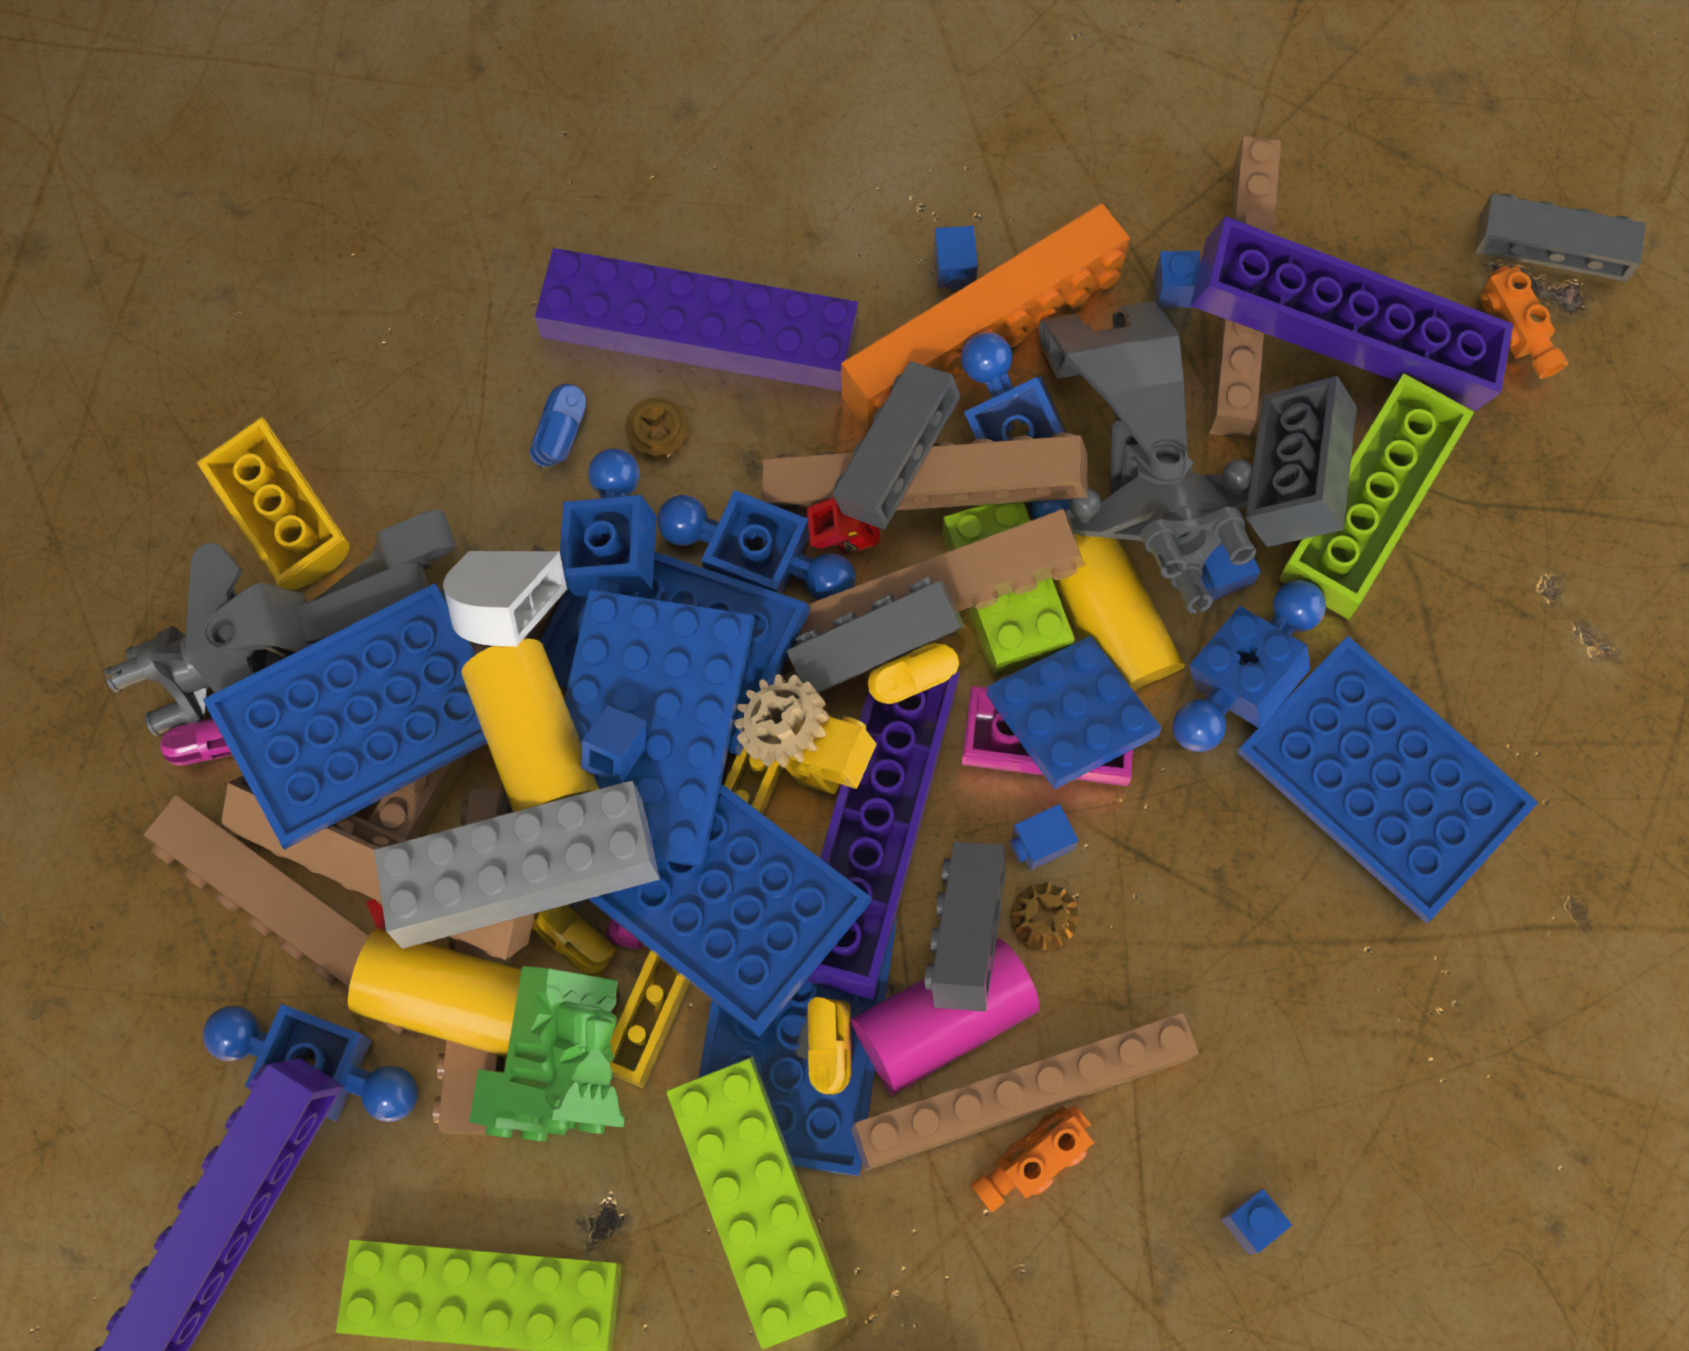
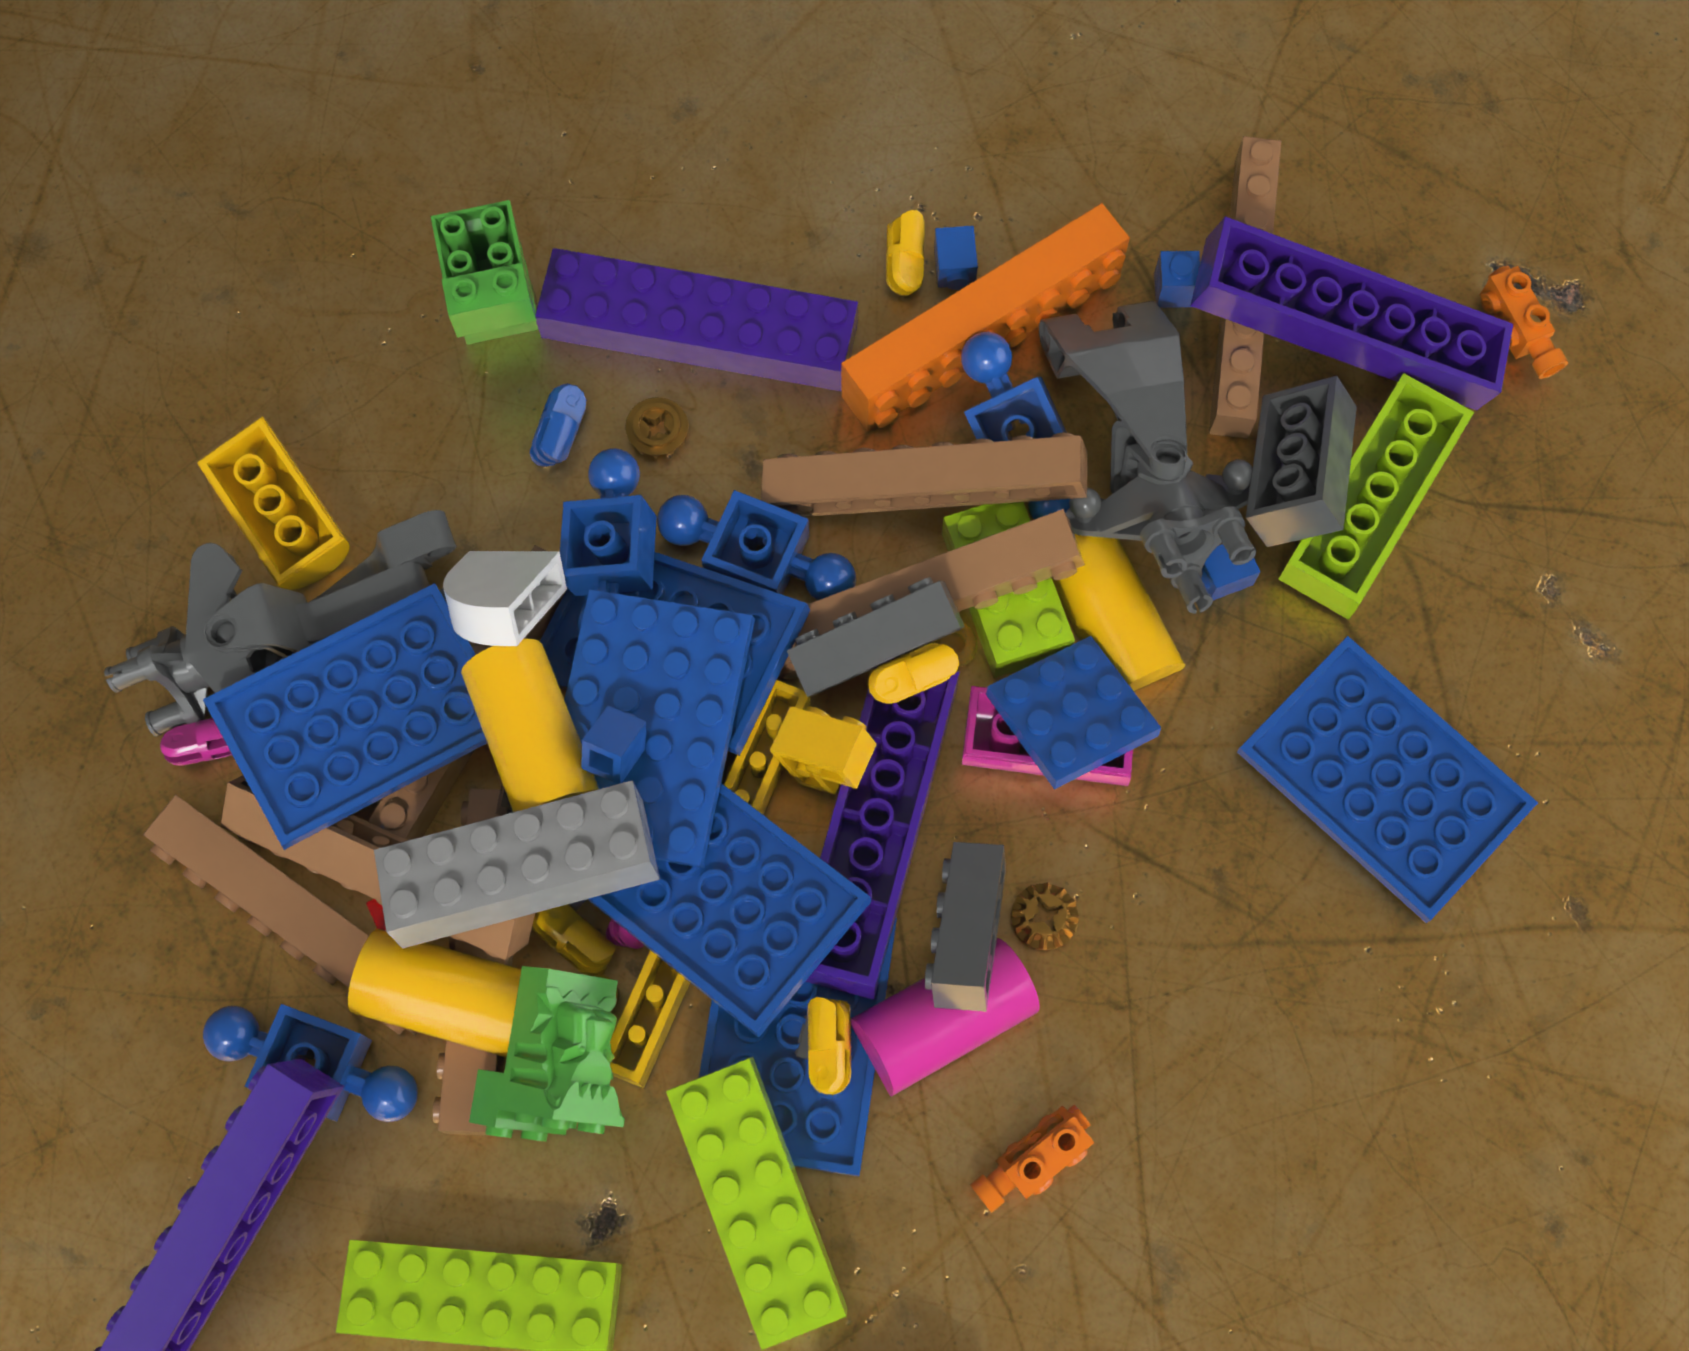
(484, 273): none -> bright green brick
(800, 715): tan gear -> none
(838, 529): red leg -> none
(896, 444): dark grey brick -> none
(905, 253): none -> yellow arm
(1023, 1091): medium nougat brick -> none
(1043, 837): blue brick -> none
(1249, 666): blue brick -> none
(1256, 1222): blue brick -> none
(1560, 237): dark grey brick -> none

